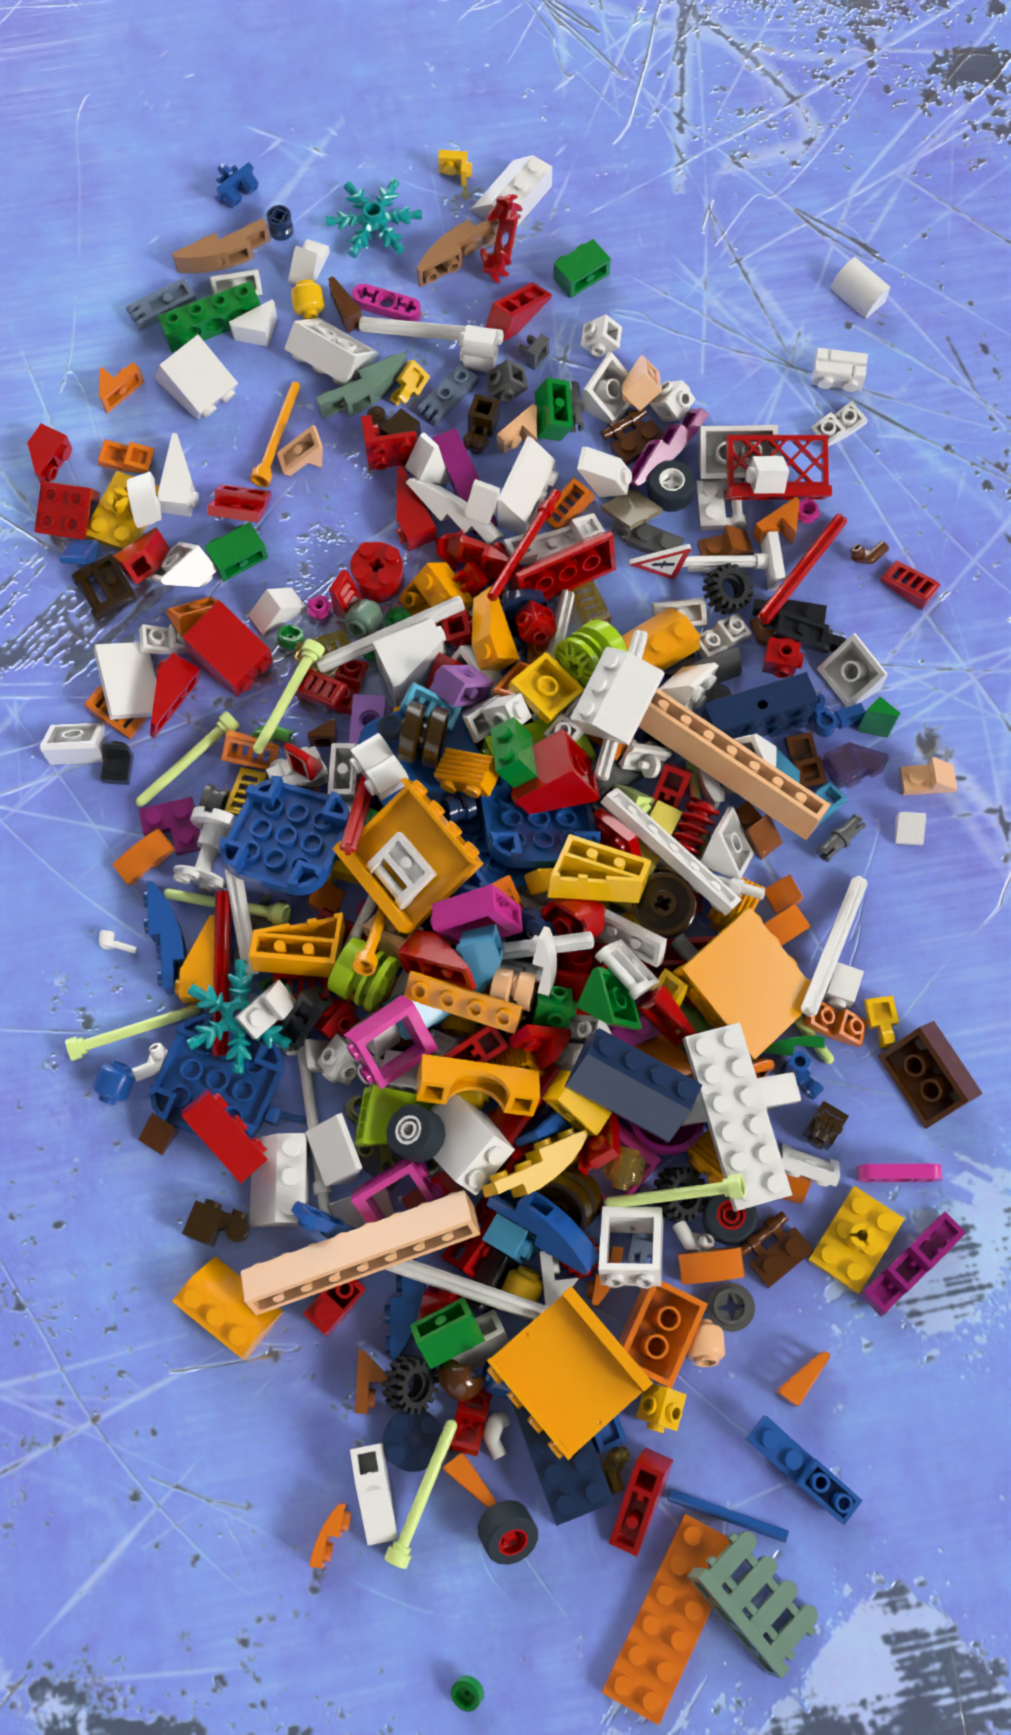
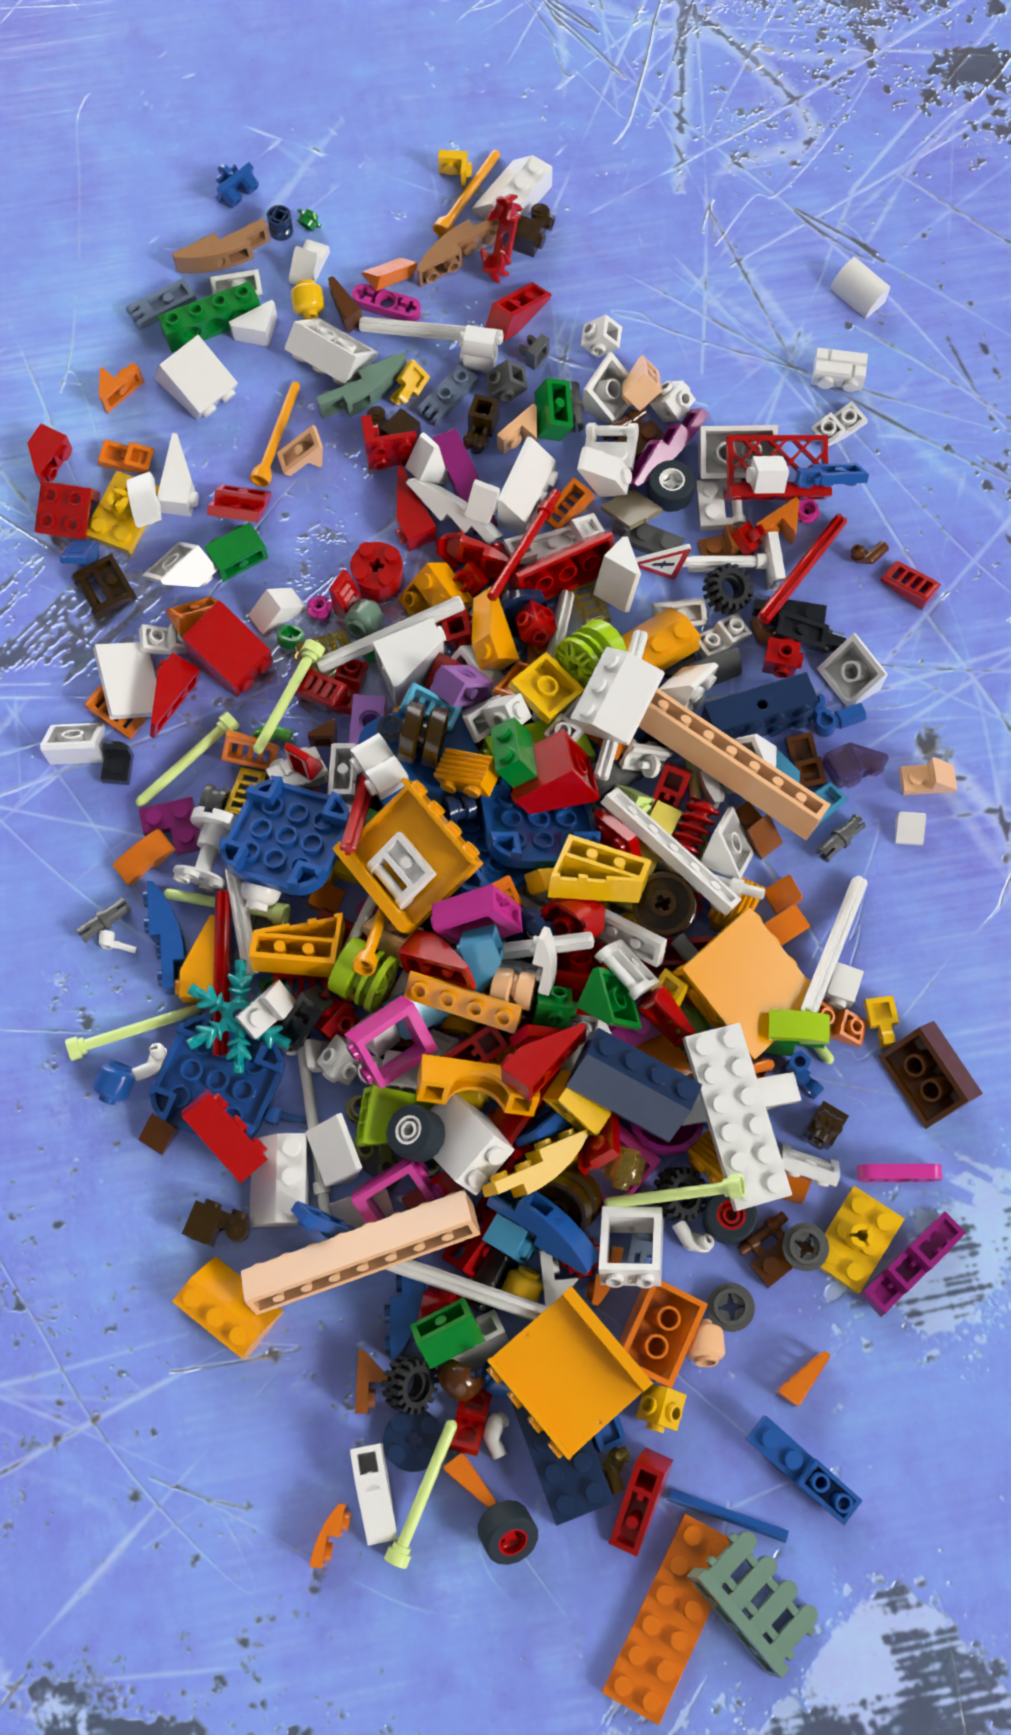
(103, 919): none -> dark grey pin
(143, 556): red slope -> none
(259, 897): none -> white piece
(308, 219): none -> green plate
(334, 1306): red slope -> none
(374, 217): teal piece -> none
(390, 273): none -> orange slope
(396, 615): green tile -> none
(446, 222): none -> light orange piece
(467, 1693): green tile -> none
(531, 231): none -> dark brown brick
(538, 1061): none -> red slope
(581, 268): green brick -> none
(618, 576): none -> white slope
(622, 450): none -> white plate
(711, 1265): orange slope -> none
(716, 692): clear smoke plate -> none
(748, 537): none -> red tile
(799, 1026): none -> lime slope
(817, 1242): none -> dark grey gear
(831, 474): none -> blue hinge
(879, 719): green slope -> none

